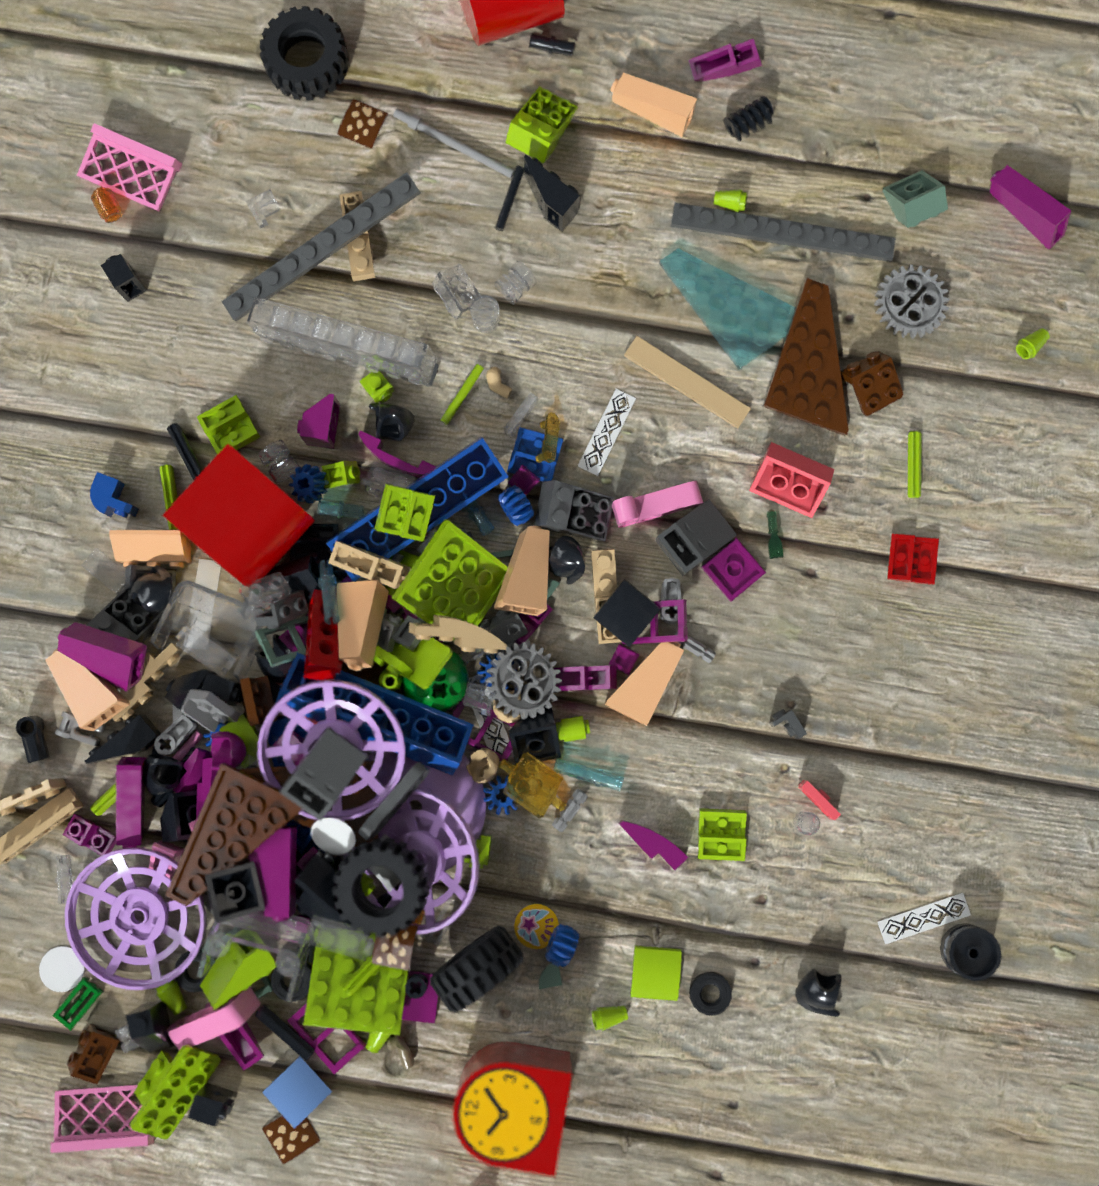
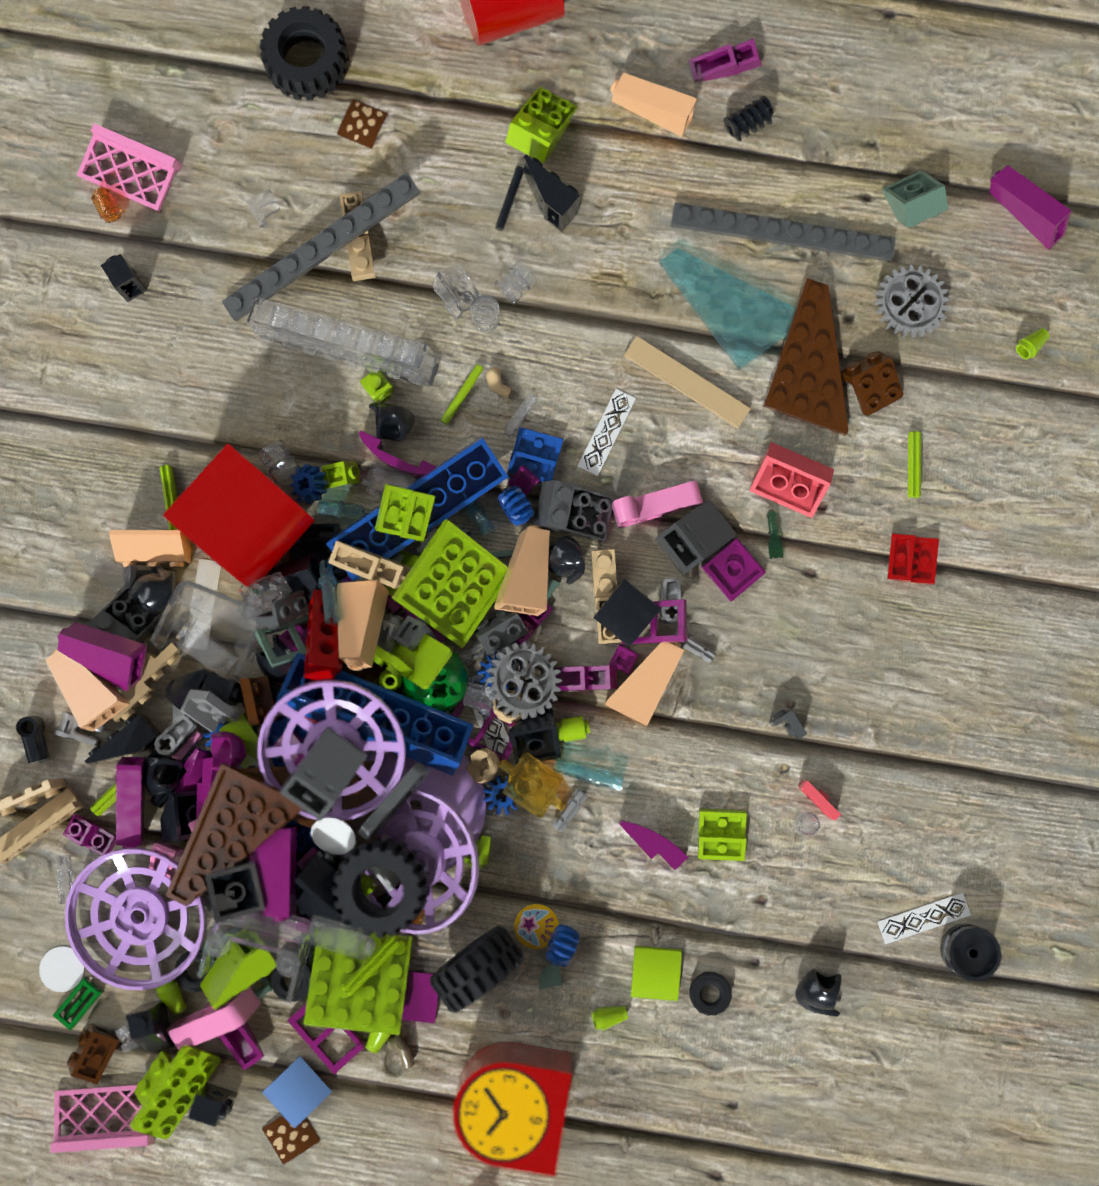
(105, 497): blue brick -> none
(185, 450): black axle -> none
(228, 424): lime slope -> none
(285, 1032): black axle -> none
(320, 423): magenta slope -> none
(395, 950): reddish brown sticker -> none
(415, 123): light grey bar -> none
(417, 993): black bush -> none
(466, 634): tan slope -> none
(550, 440): clear yellow piece -> none
(551, 44): black pin -> none
(731, 199): lime cone -> none

